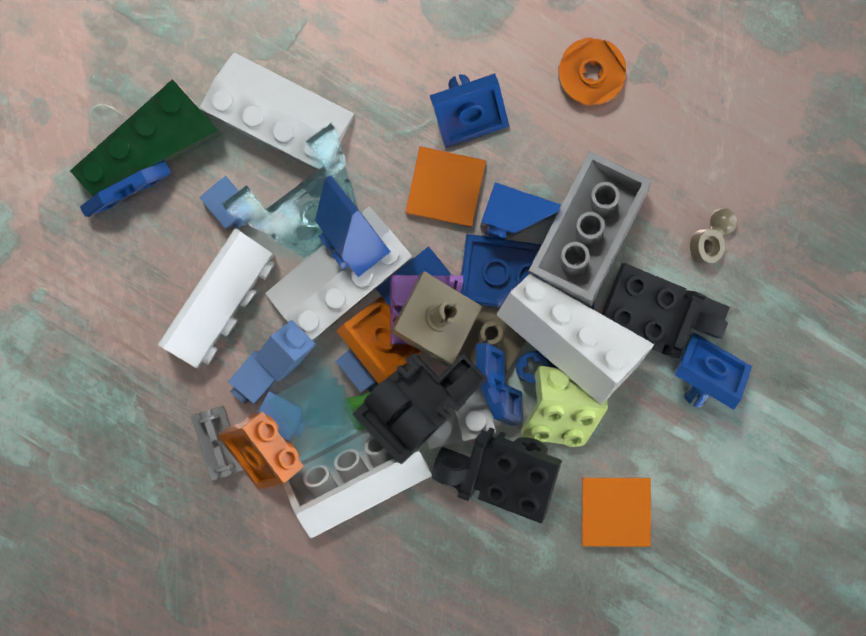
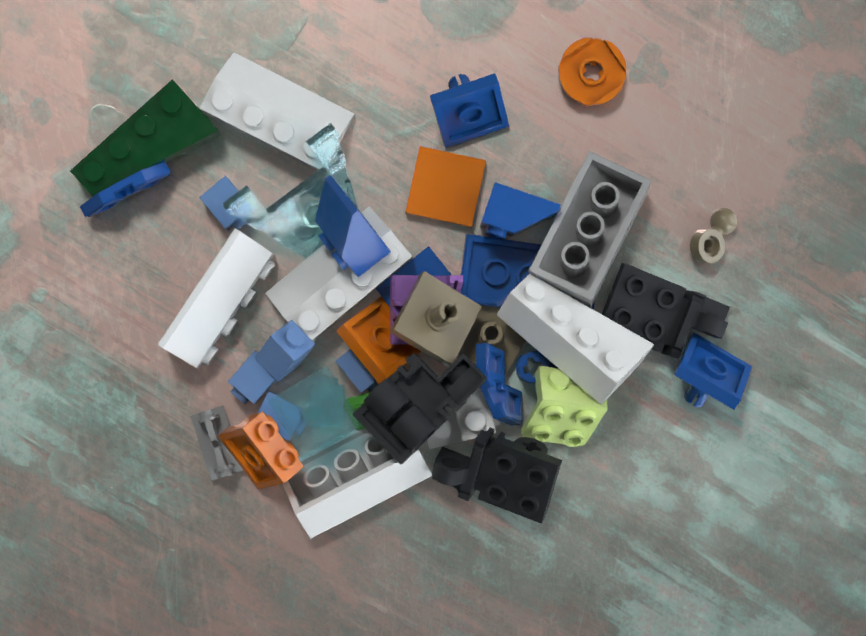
(616, 511): orange tile -> none

